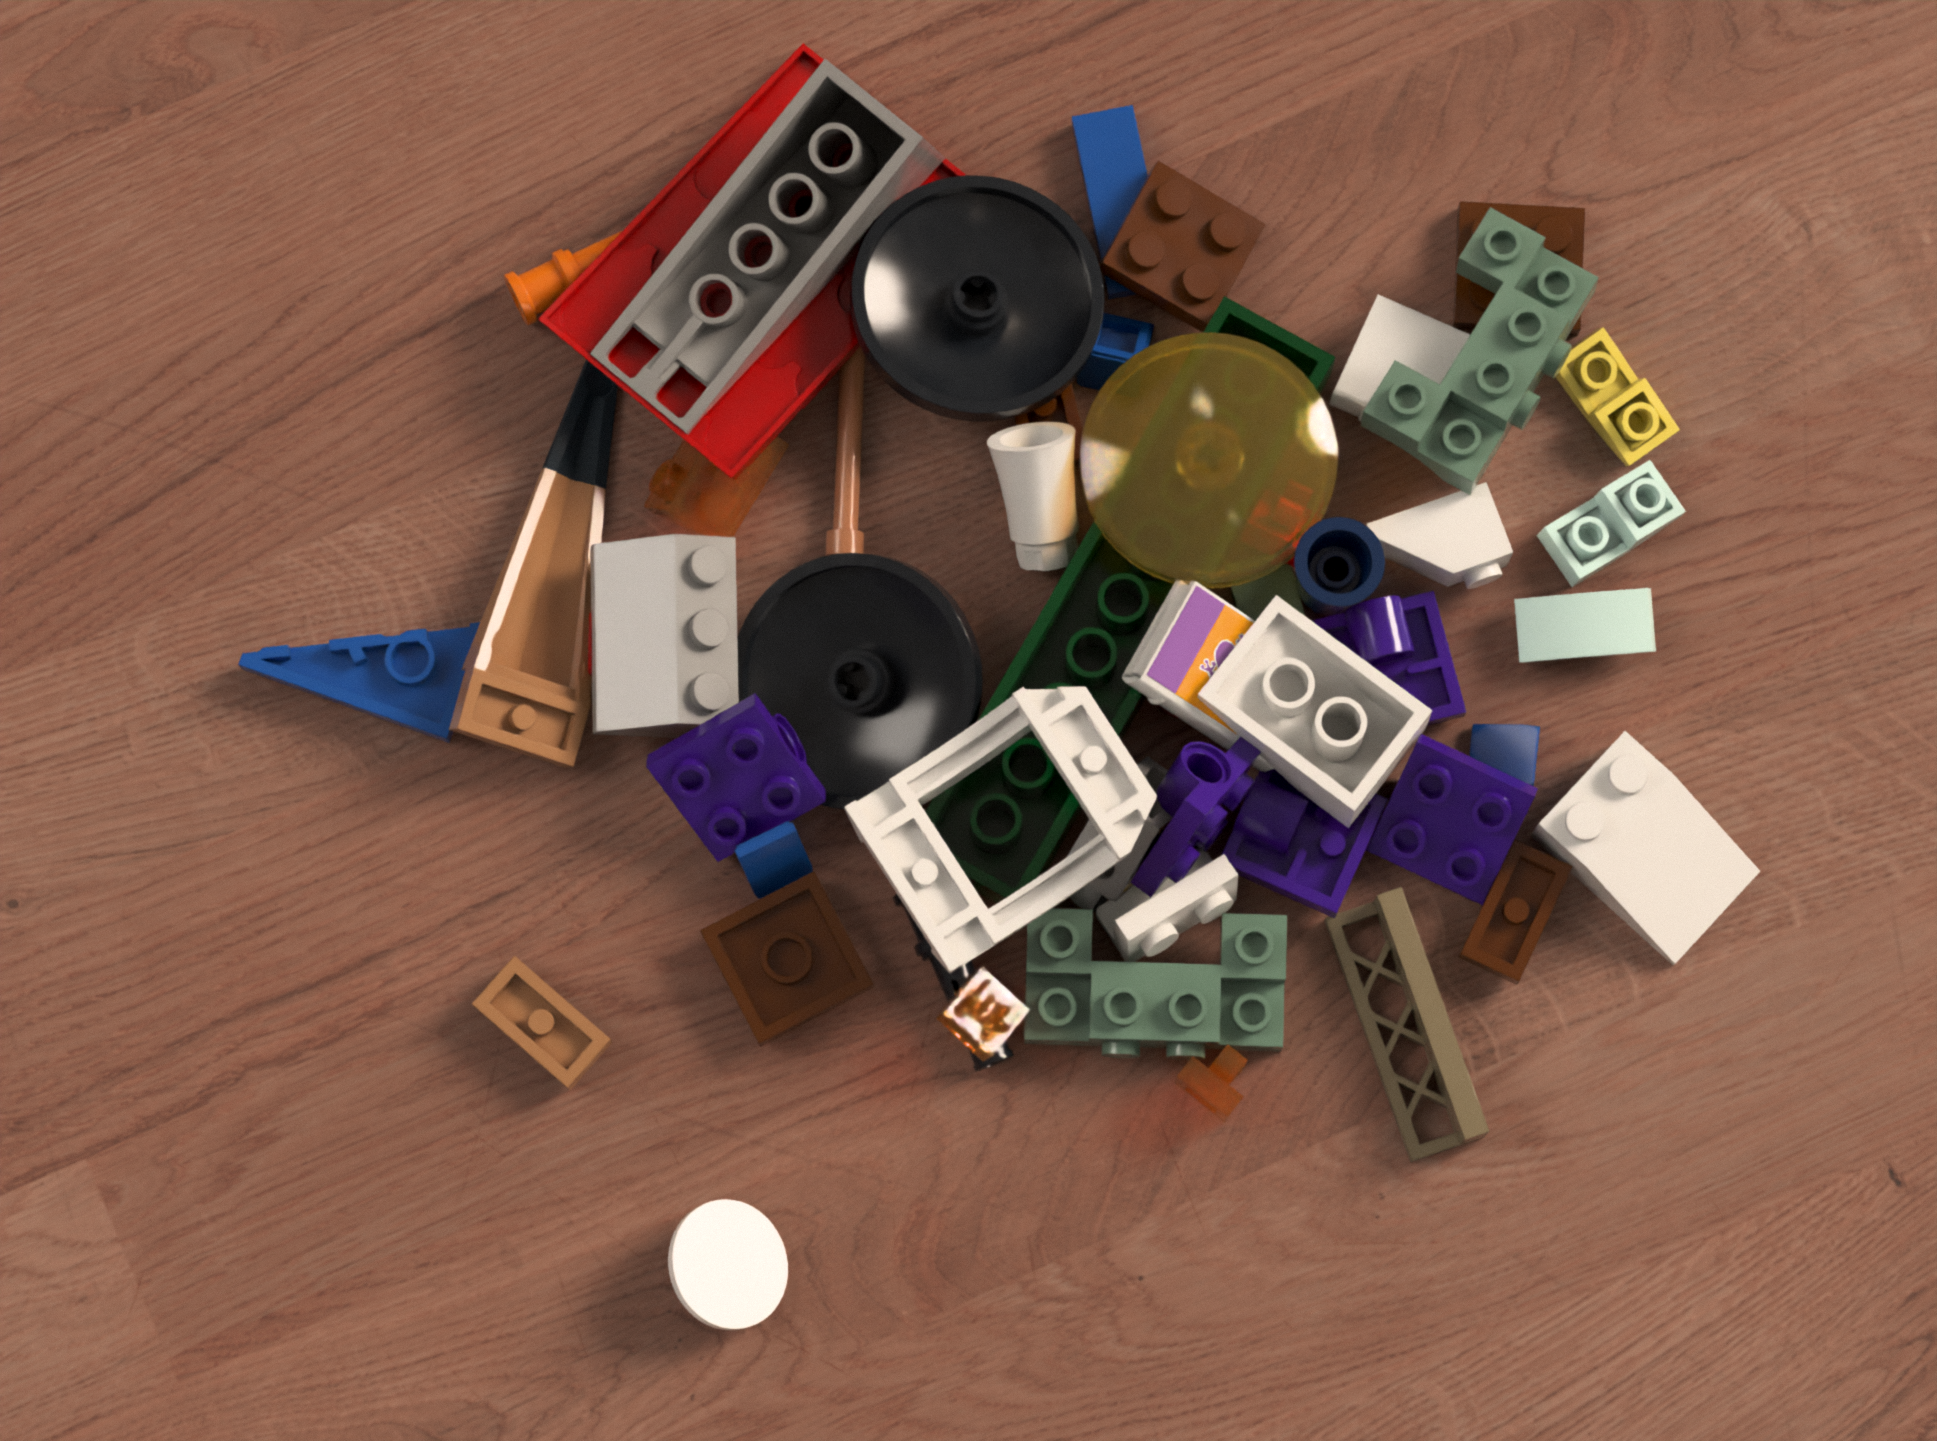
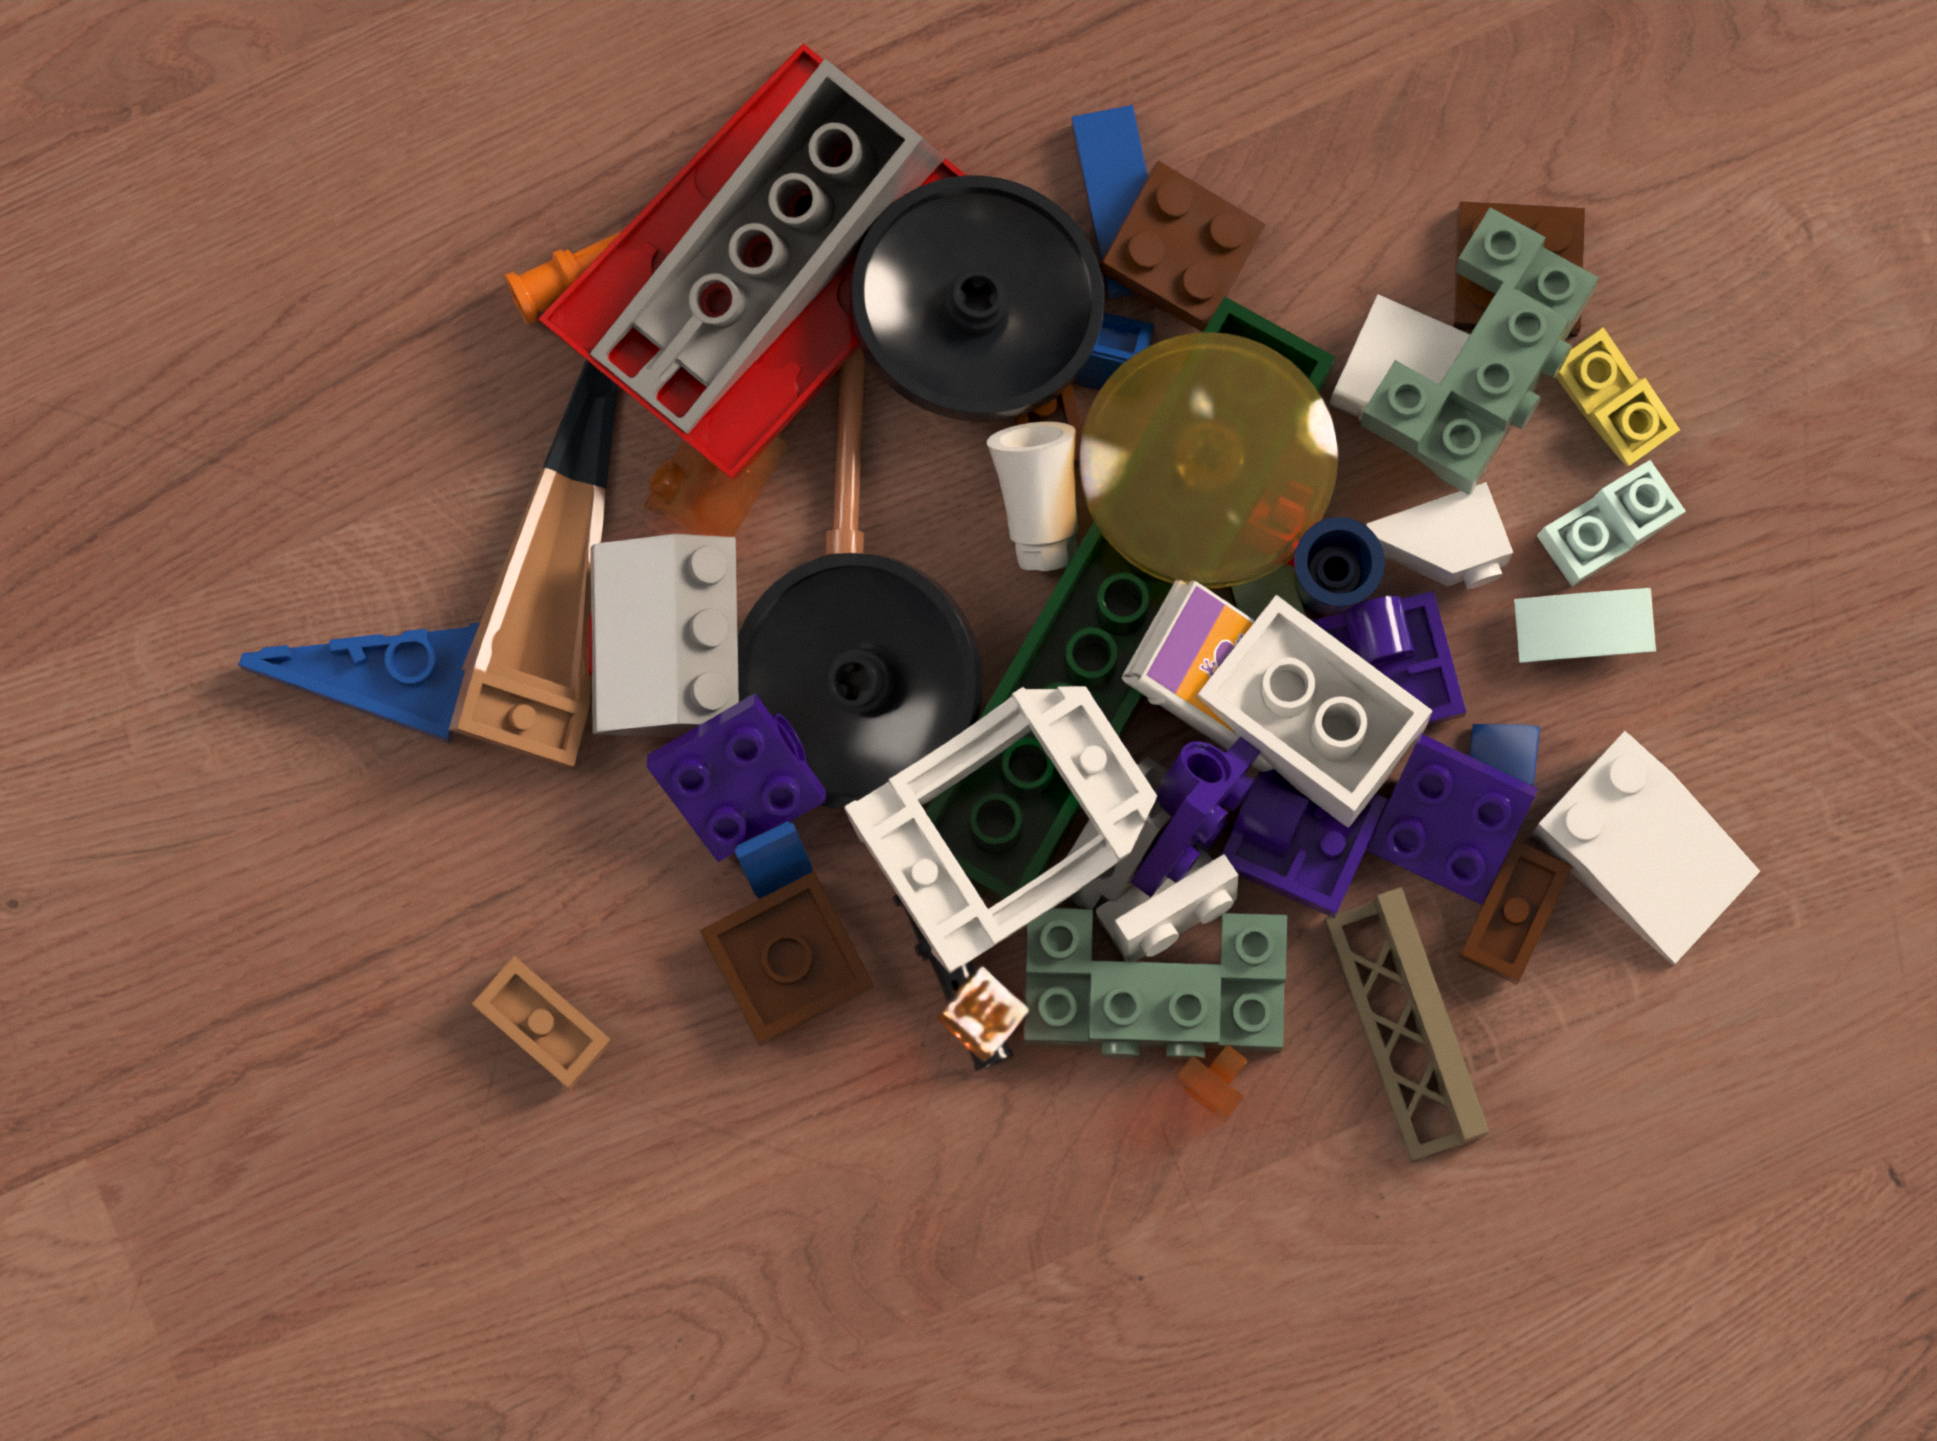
(727, 1265): white piece -> none

